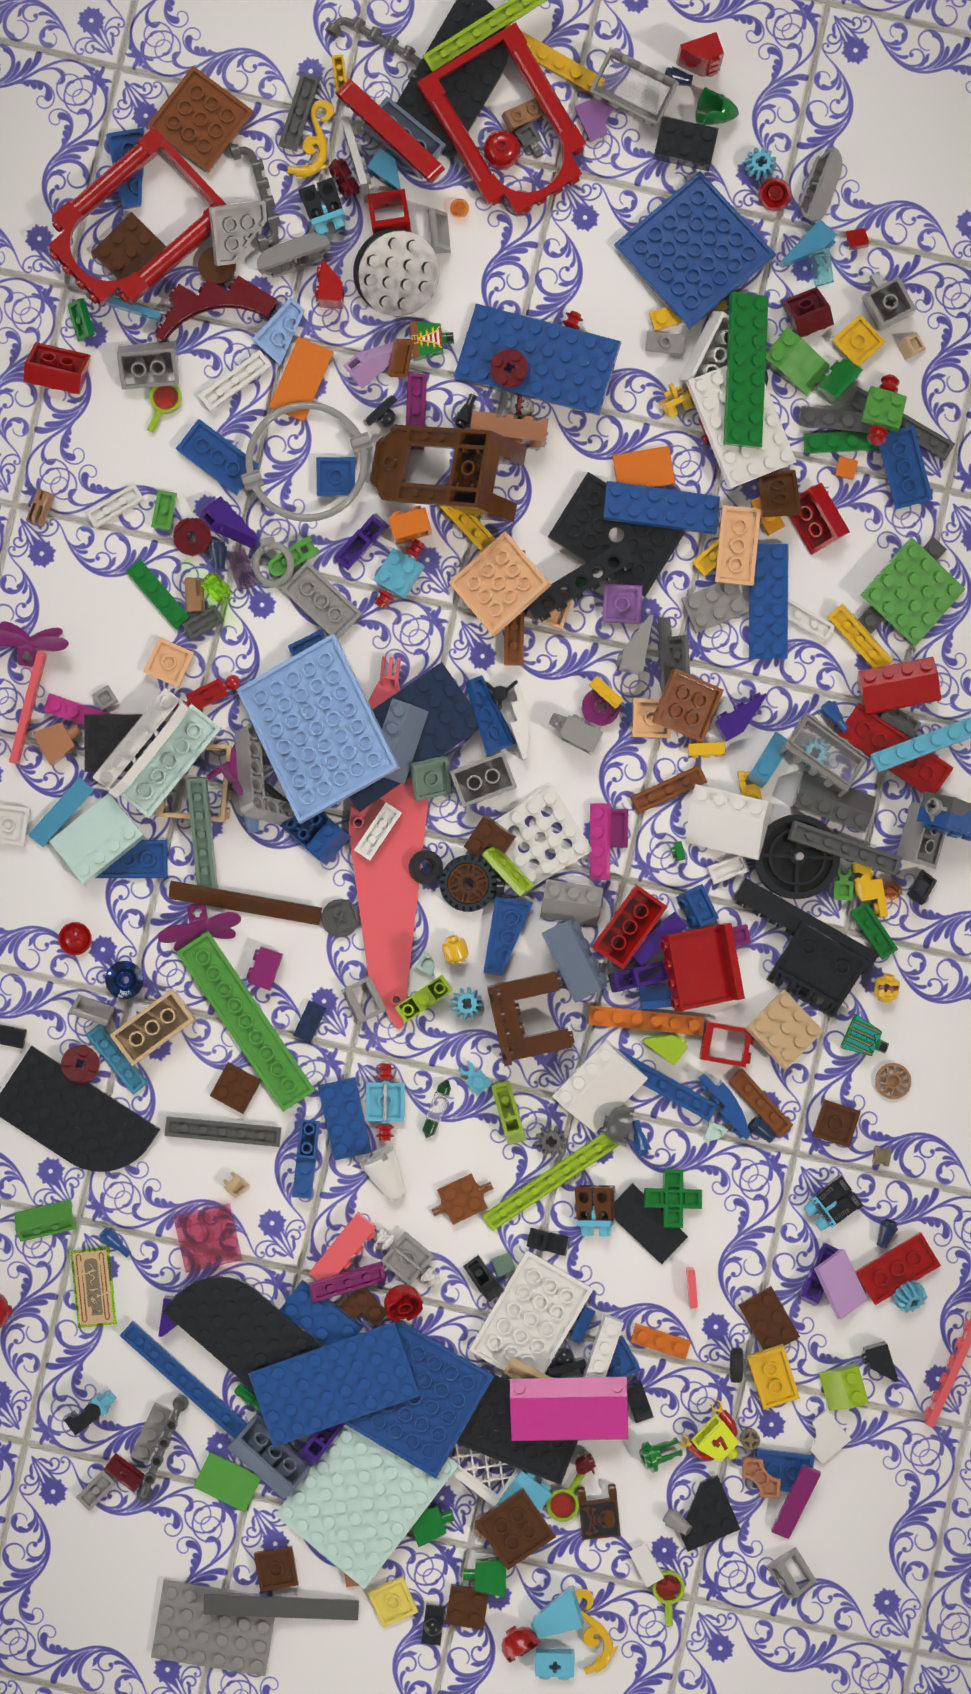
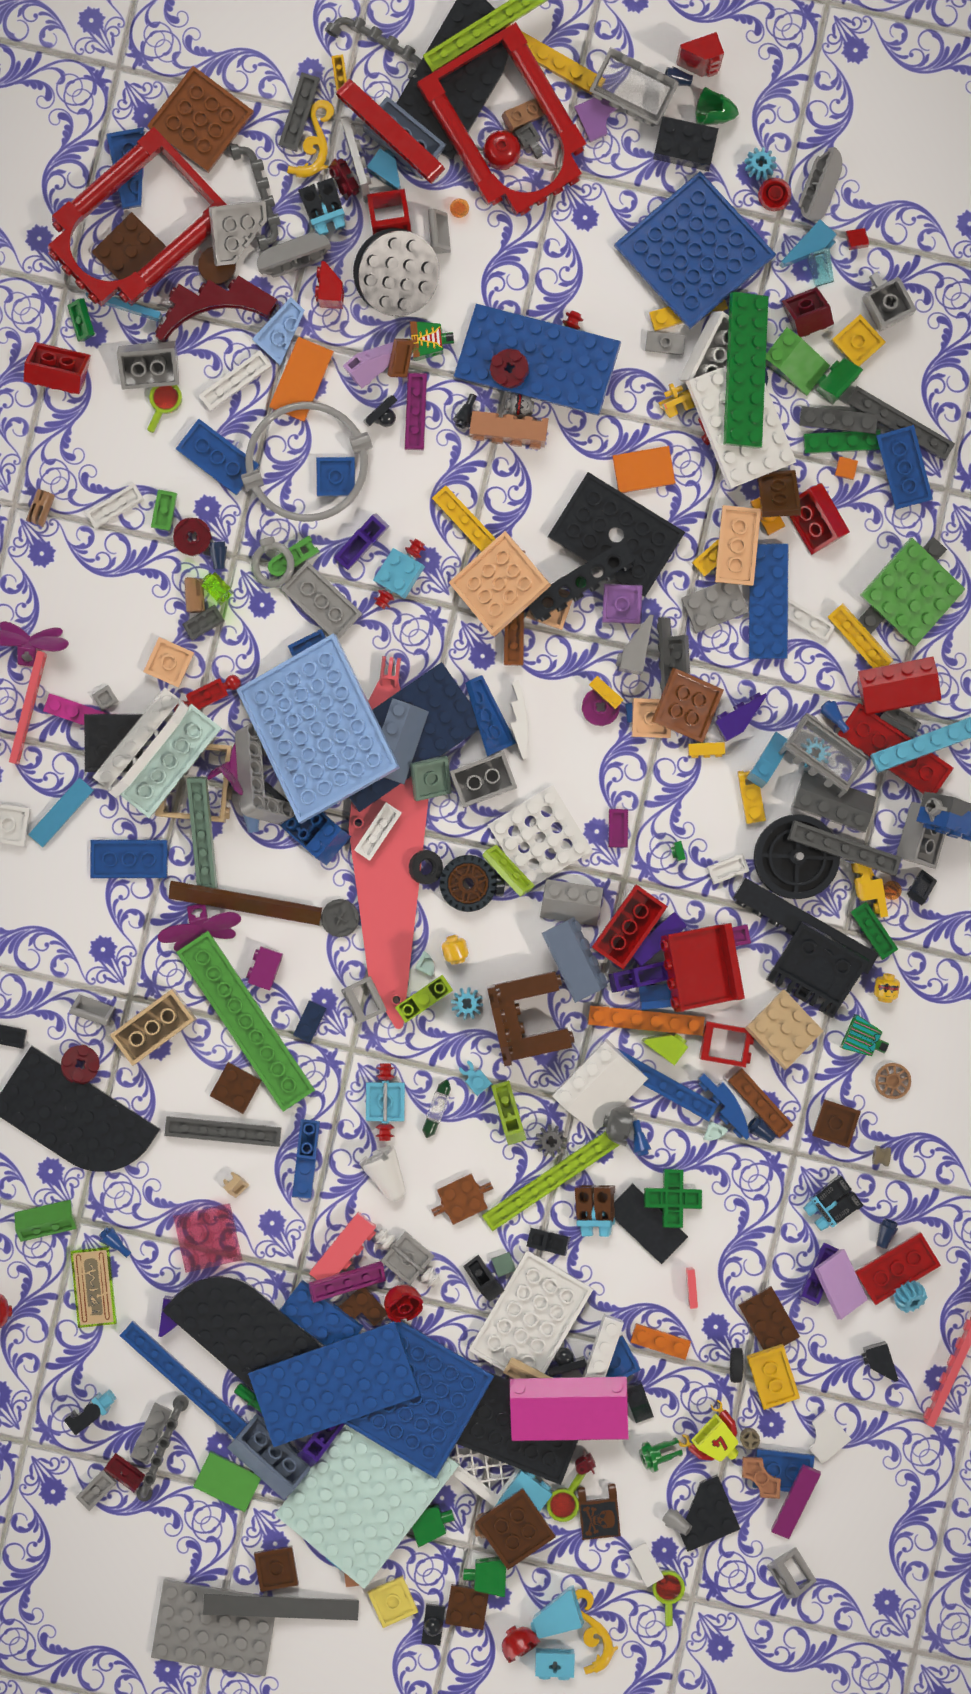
(57, 741): nougat torso -> none
(75, 938): red hat -> none
(97, 839): light aqua slope -> none
(114, 979): clear blue dish -> none
(116, 1059): dark azure tile -> none
(158, 594): green plate -> none
(225, 521): dark purple slope -> none
(241, 569): clear purple slope -> none
(344, 1118): blue plate -> none
(410, 524): orange brick -> none
(471, 472): reddish brown bracket -> none
(488, 833): reddish brown plate -> none
(500, 693): black plant -> none
(505, 929): blue wing -> none
(577, 732): light grey hinge -> none
(582, 1324): blue piece -> none
(600, 841): dark pink plate -> none
(661, 507): blue plate -> none
(668, 789): dark orange tile -> none
(697, 907): blue bracket -> none
(727, 822): white slope -> none
(843, 888): bright green plate -> none
(844, 1387): lime slope -> none
(883, 409): bright green plate -> none
(911, 346): tan slope -> none

